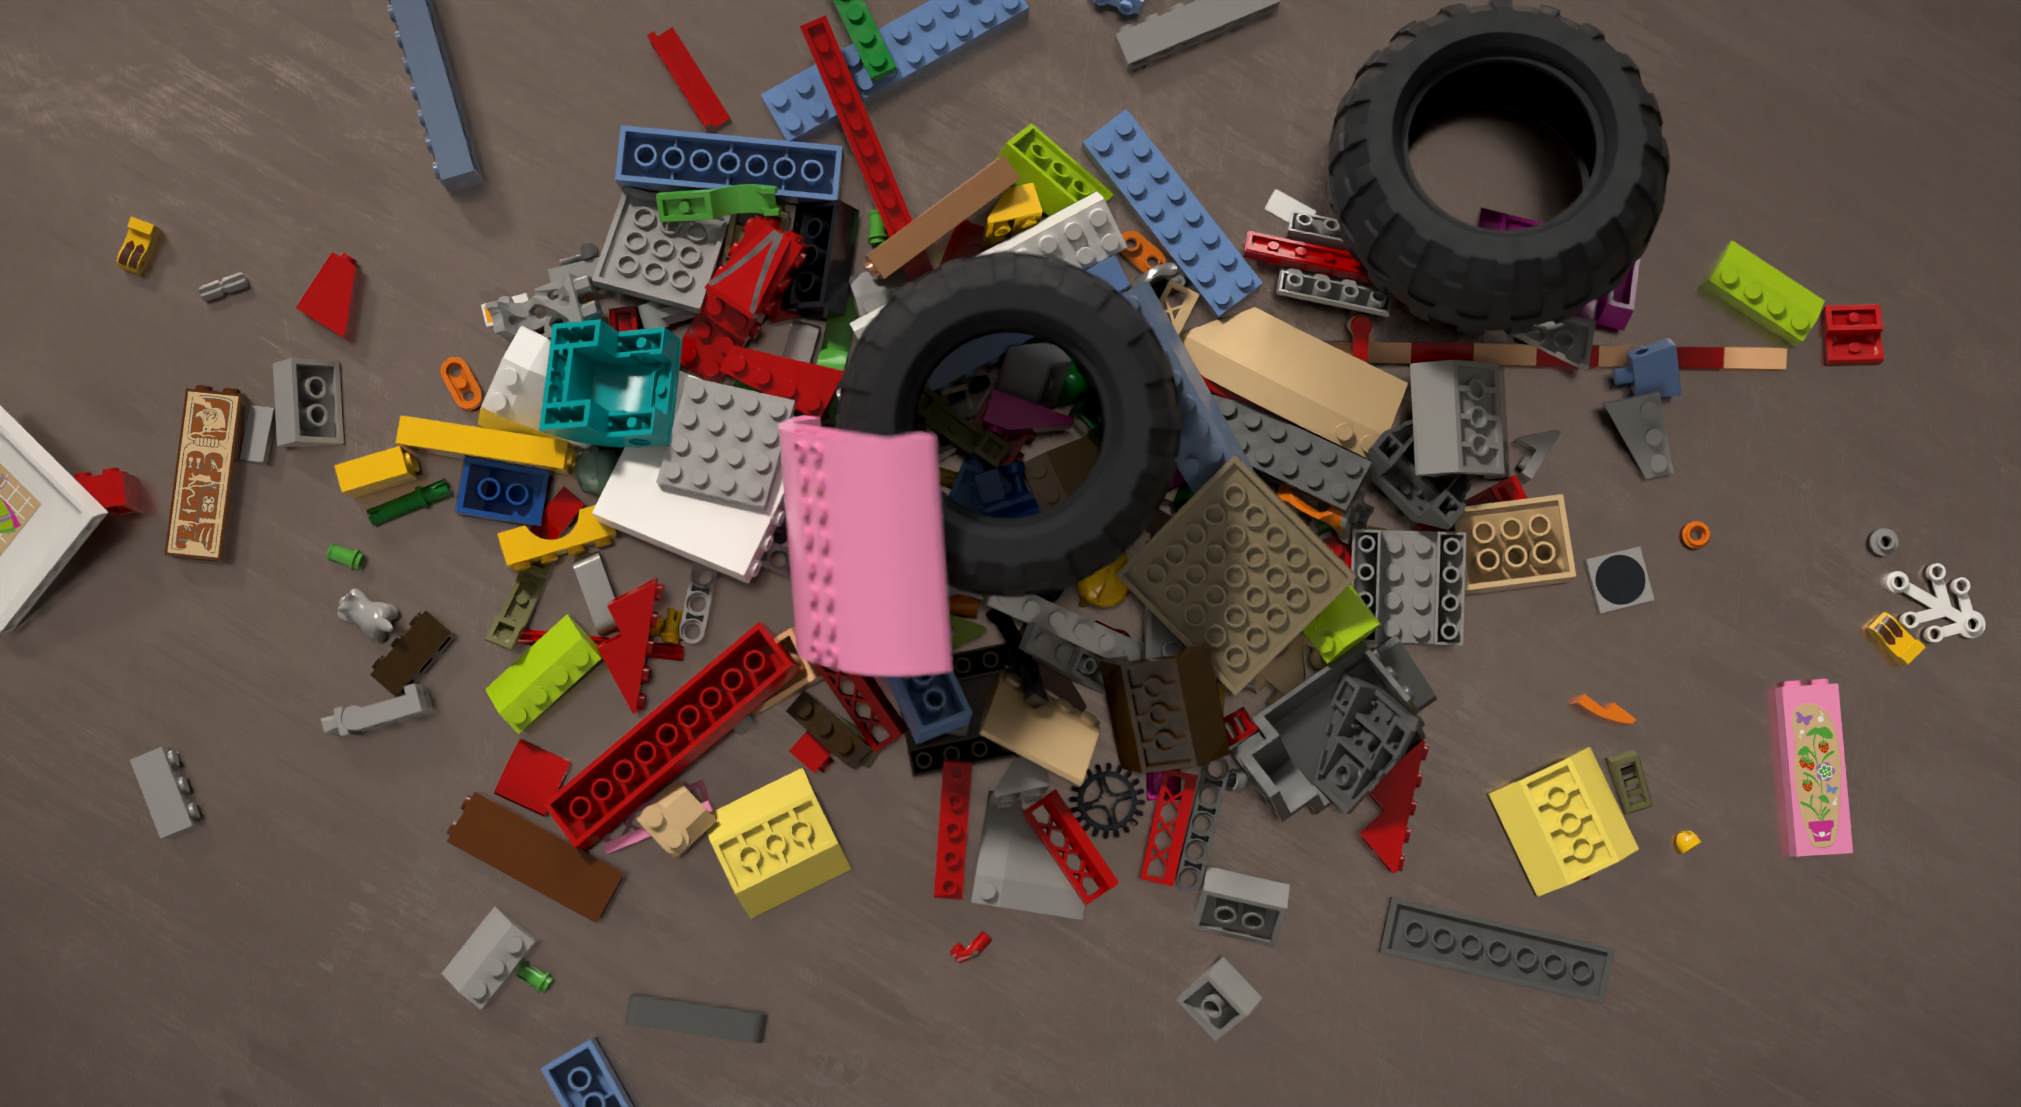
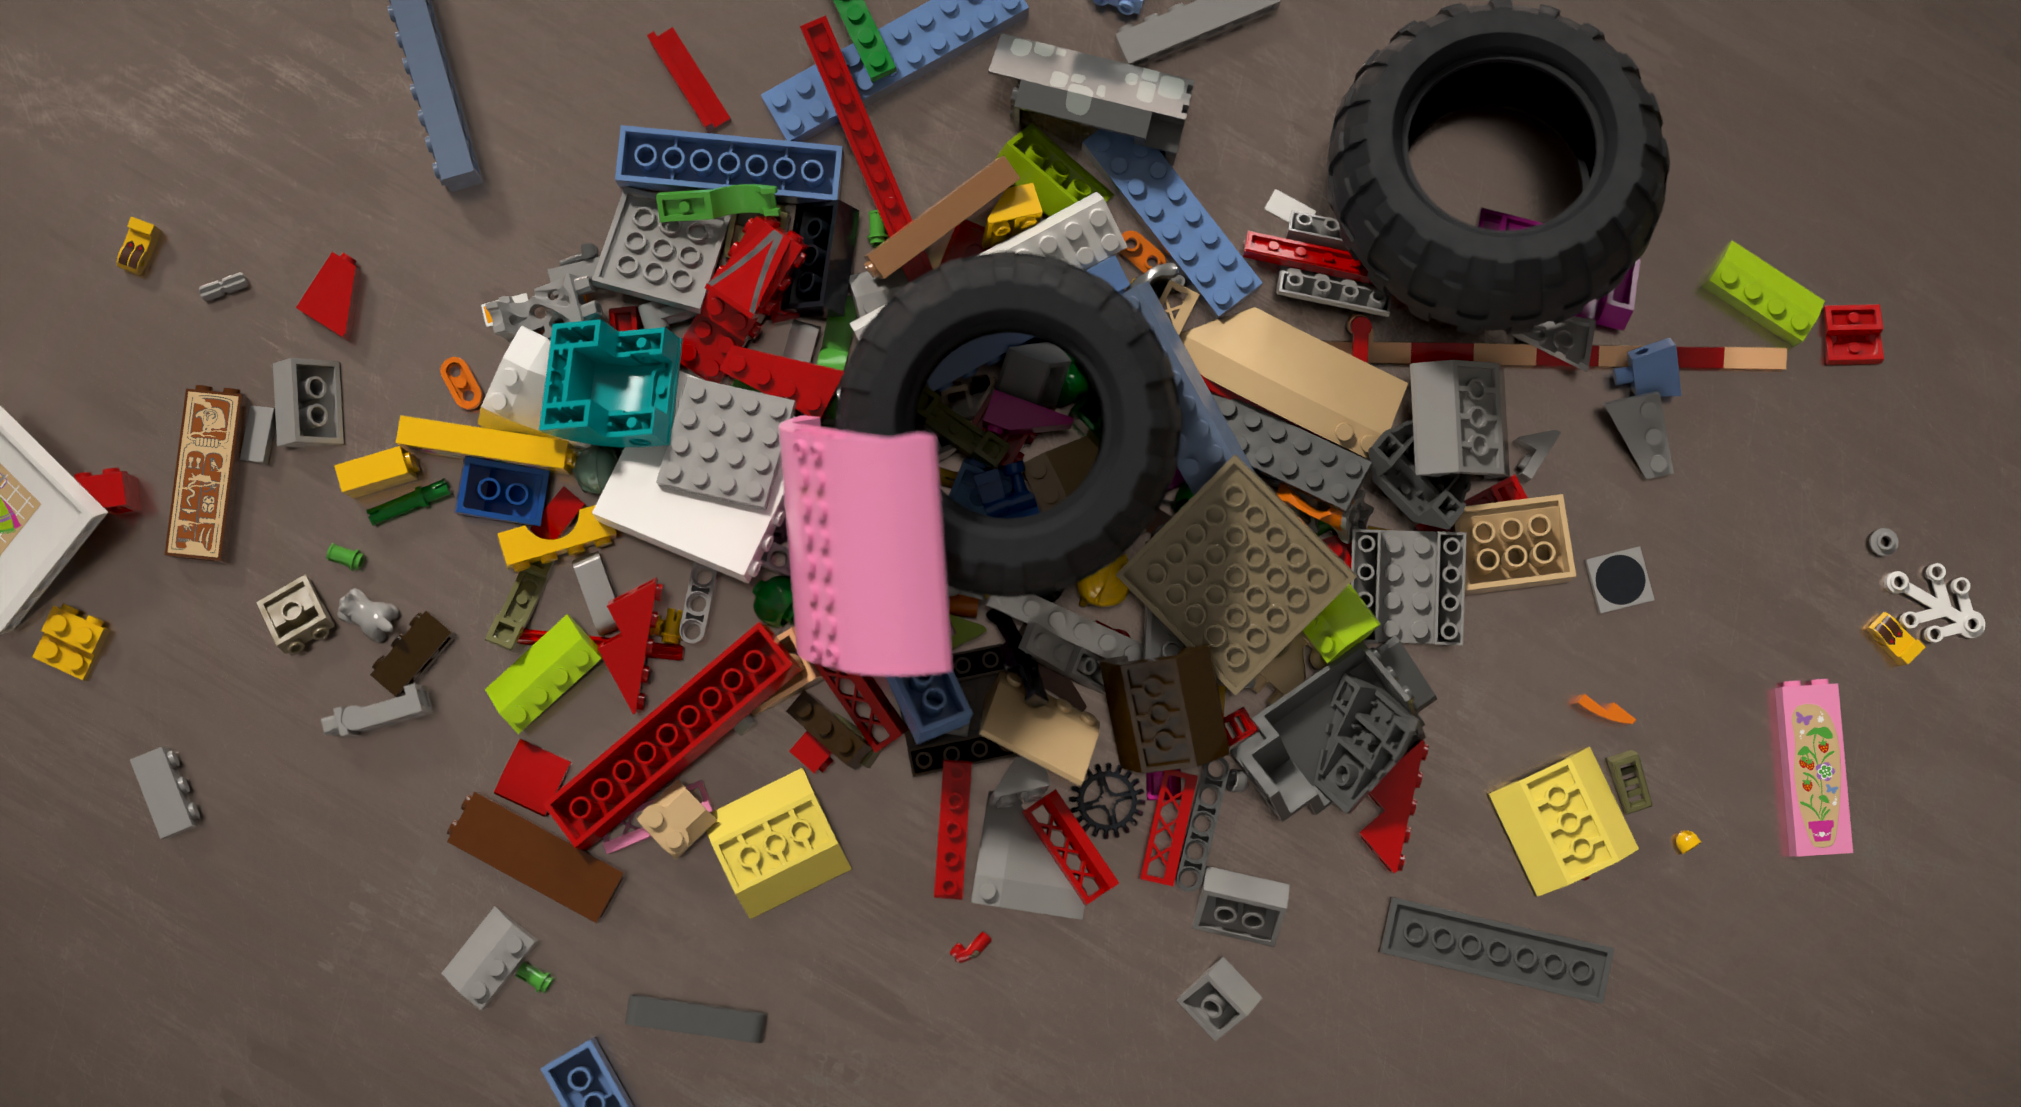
(71, 641): none -> yellow plate
(295, 615): none -> dark tan plate
(774, 601): none -> green plant
(1094, 92): none -> dark grey panel
(1703, 531): orange plate -> none

